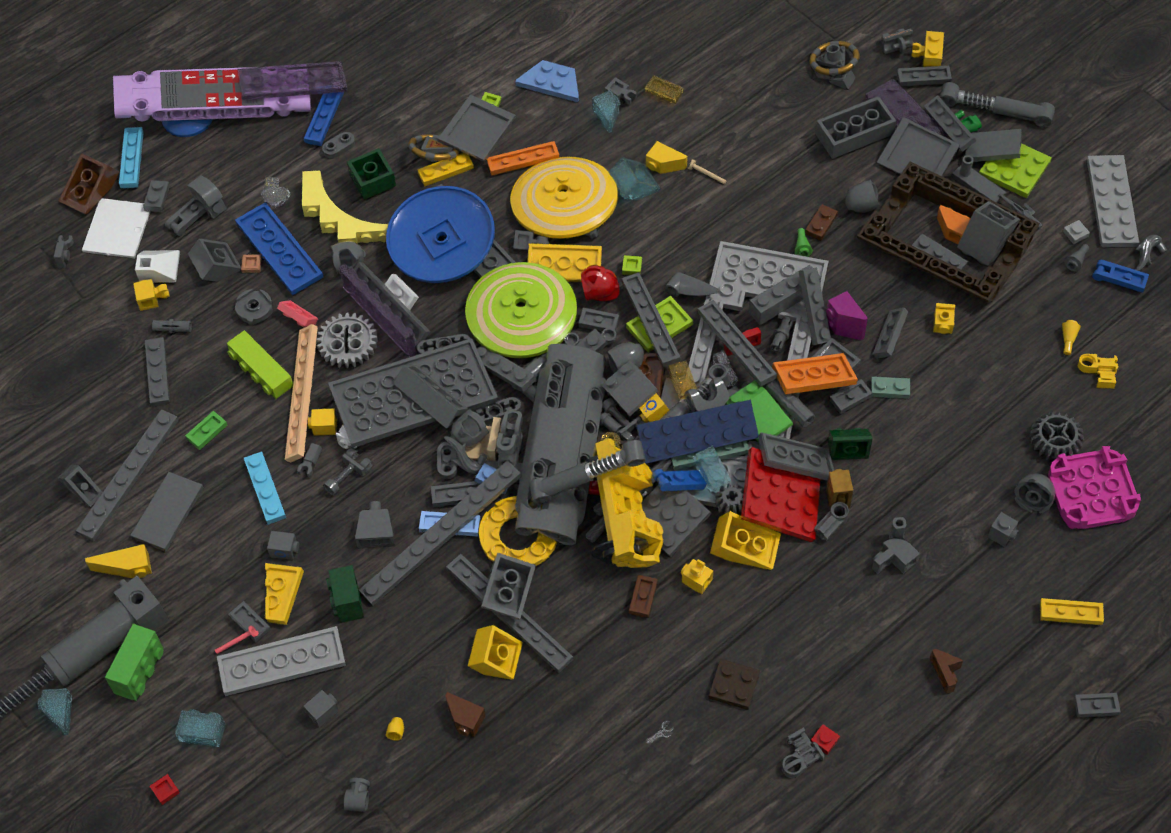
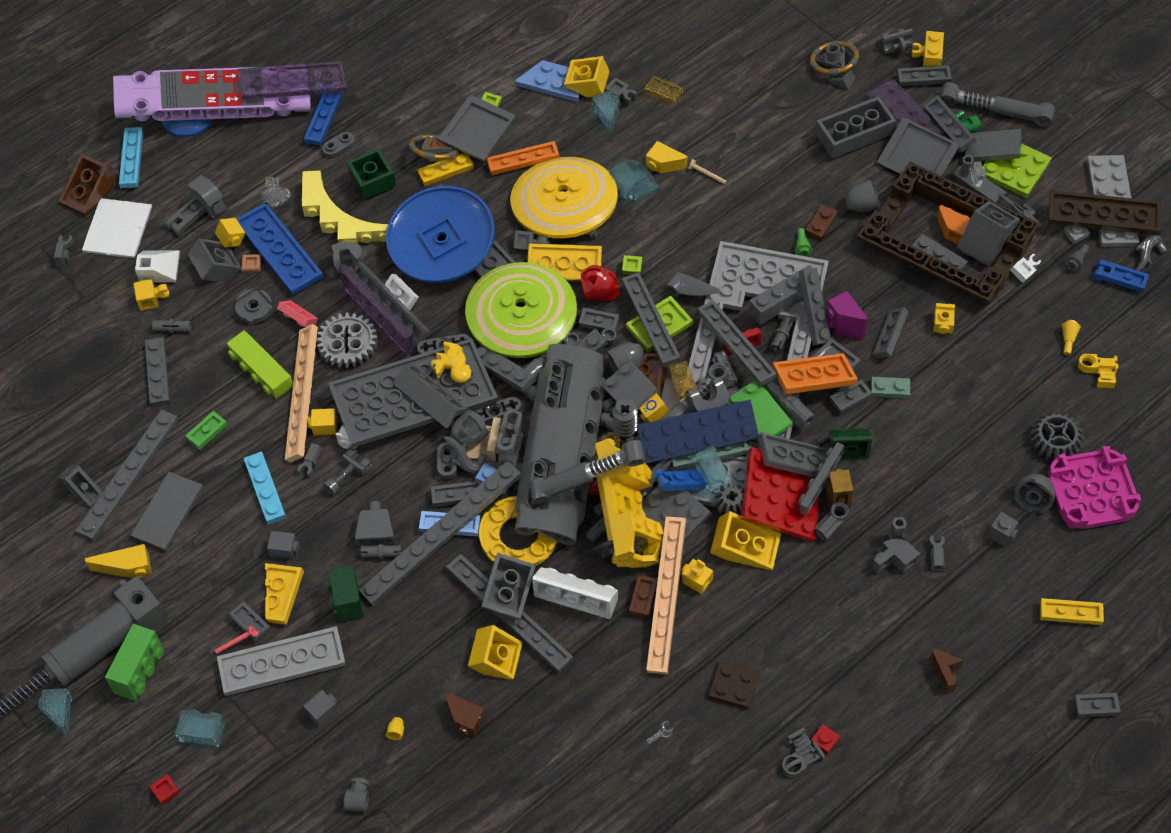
(156, 196): dark grey plate -> none
(230, 232): none -> yellow brick
(380, 551): none -> dark grey pin
(454, 360): none -> yellow animal
(575, 592): none -> white slope
(587, 76): none -> yellow slope
(625, 418): none -> dark grey piece
(666, 595): none -> light nougat plate
(816, 485): none -> dark grey plate
(937, 554): none -> dark grey bar
(977, 174): none -> clear plate
(1025, 268): none -> white plate
(1104, 212): none -> dark brown plate

